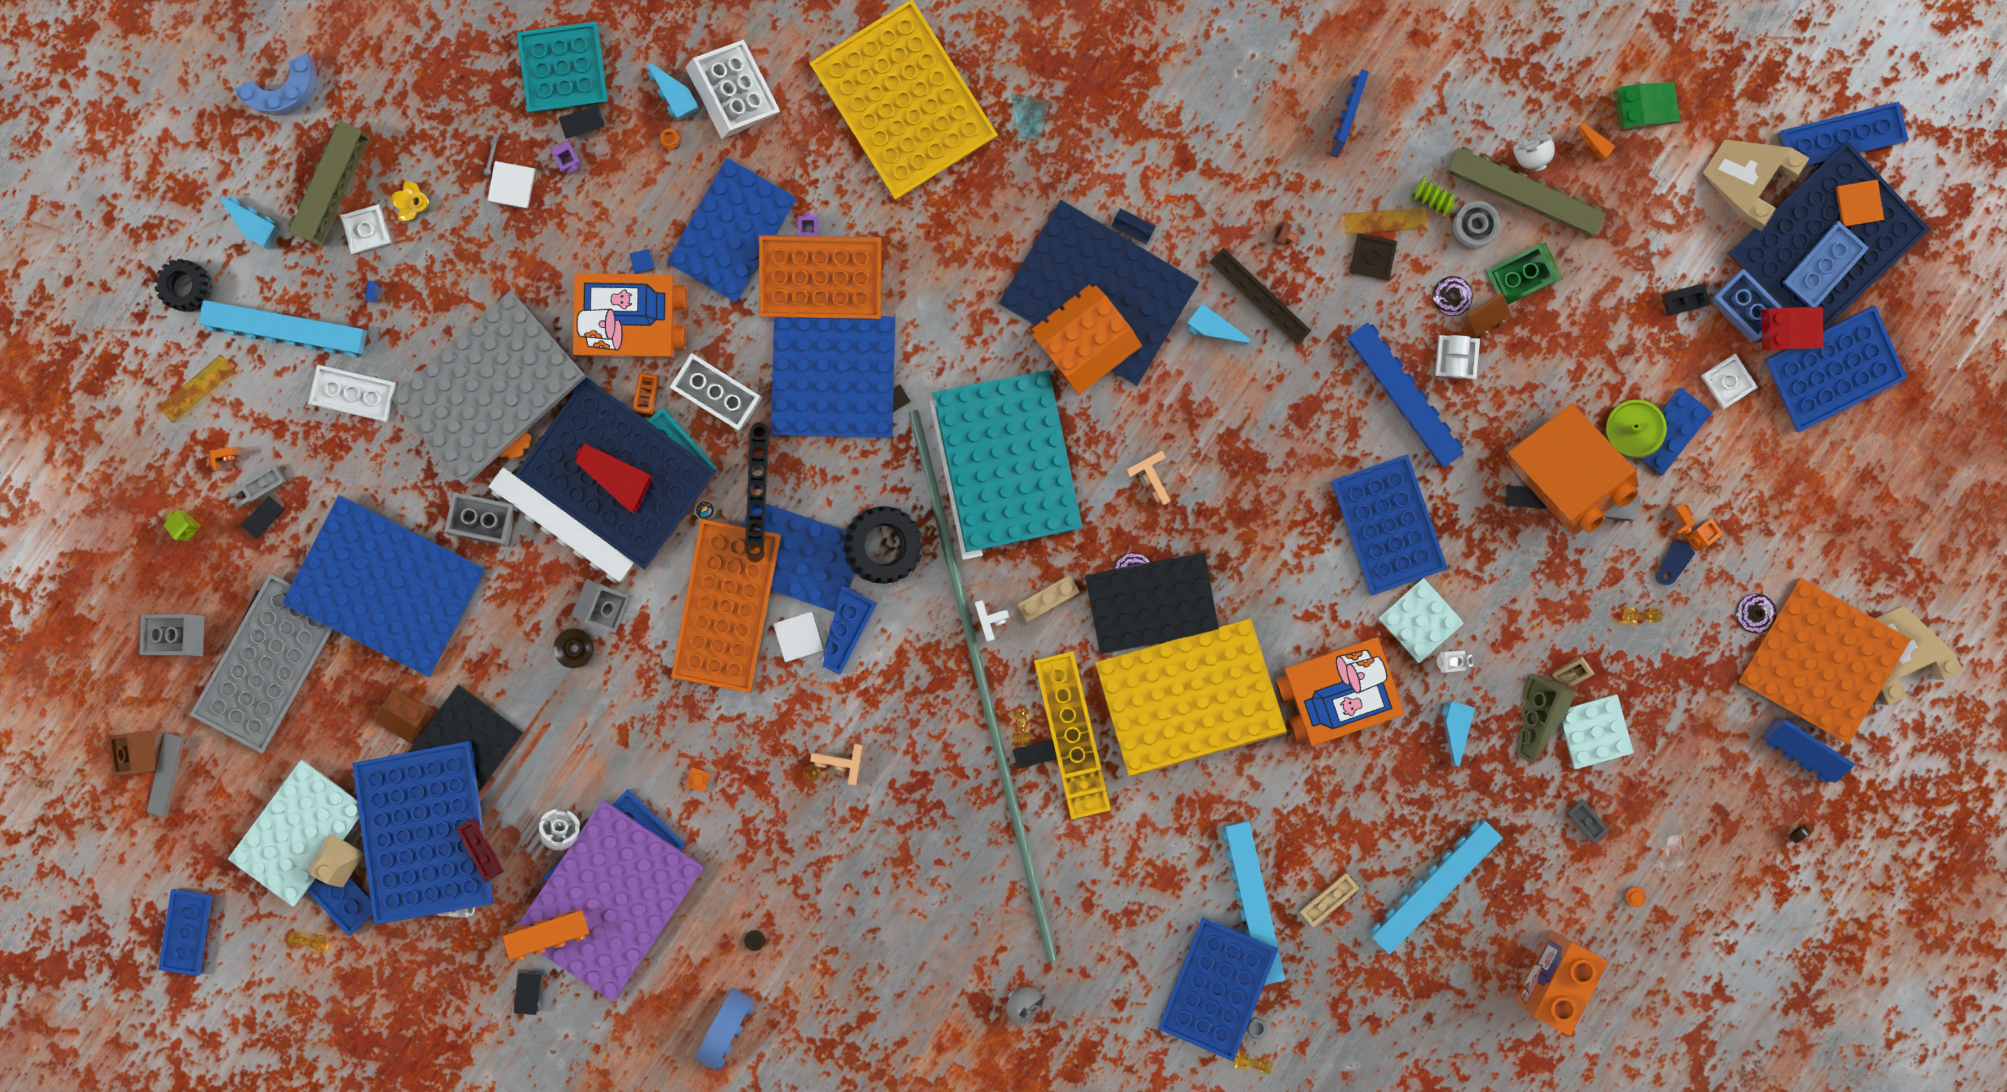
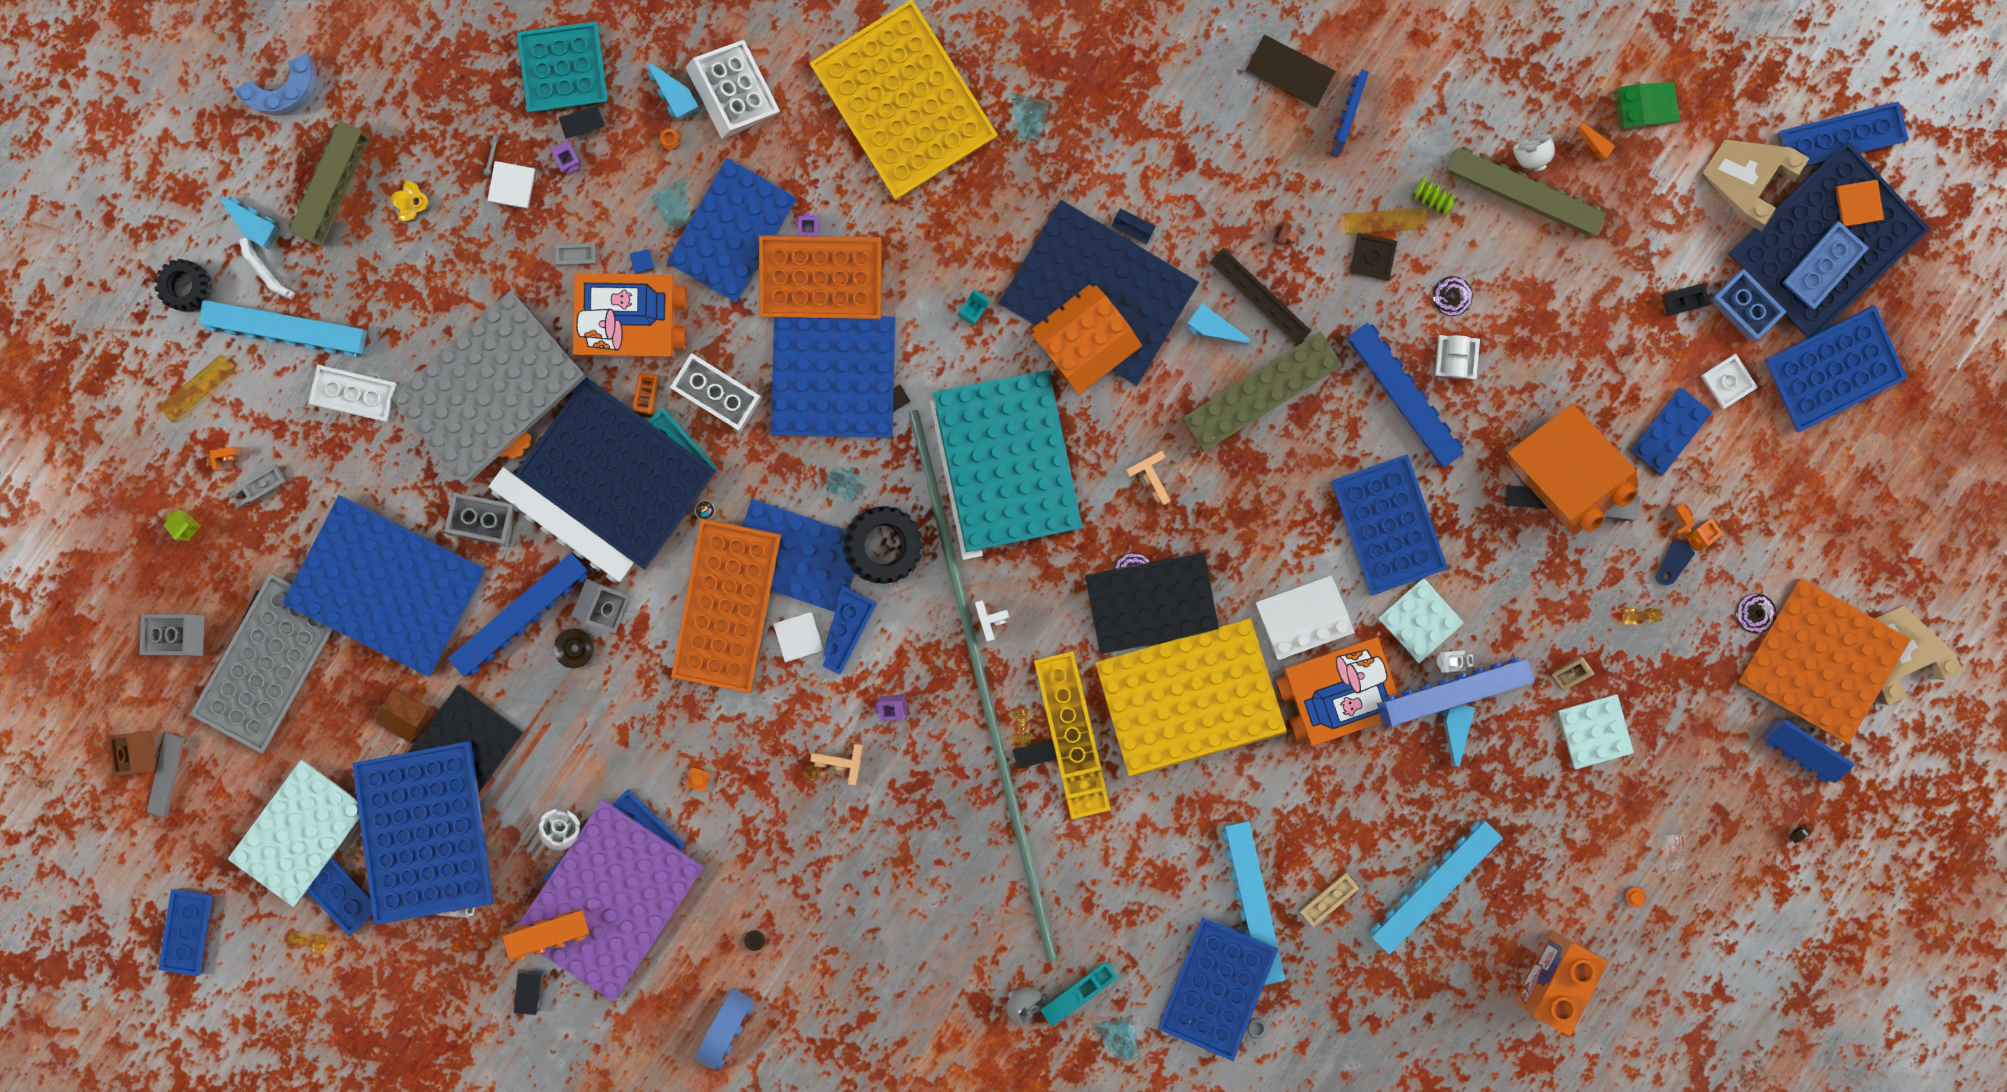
(250, 255): none -> white piece
(263, 517): black tile -> none
(335, 861): tan slope -> none
(365, 229): white tile -> none
(372, 291): blue tile -> none
(480, 850): dark red tile -> none
(519, 614): none -> blue brick
(575, 254): none -> light grey tile
(617, 477): red slope -> none
(674, 204): none -> clear light blue wing
(757, 501): black beam -> none
(847, 481): none -> clear light blue hips
(888, 713): none -> medium lavender brick
(974, 307): none -> teal bracket
(1048, 598): tan plate -> none
(1079, 994): none -> teal slope
(1120, 1037): none -> clear light blue wing
(1242, 1061): clear yellow bar -> none
(1261, 392): none -> olive brick
(1290, 71): none -> dark brown tile
(1304, 617): none -> white slope
(1455, 692): none -> brick
(1486, 316): dark orange slope -> none
(1489, 224): light grey wheel -> none
(1525, 273): green slope -> none
(1543, 712): olive wedge -> none
(1587, 821): dark grey plate -> none
(1636, 429): lime piece -> none
(1792, 328): red slope -> none

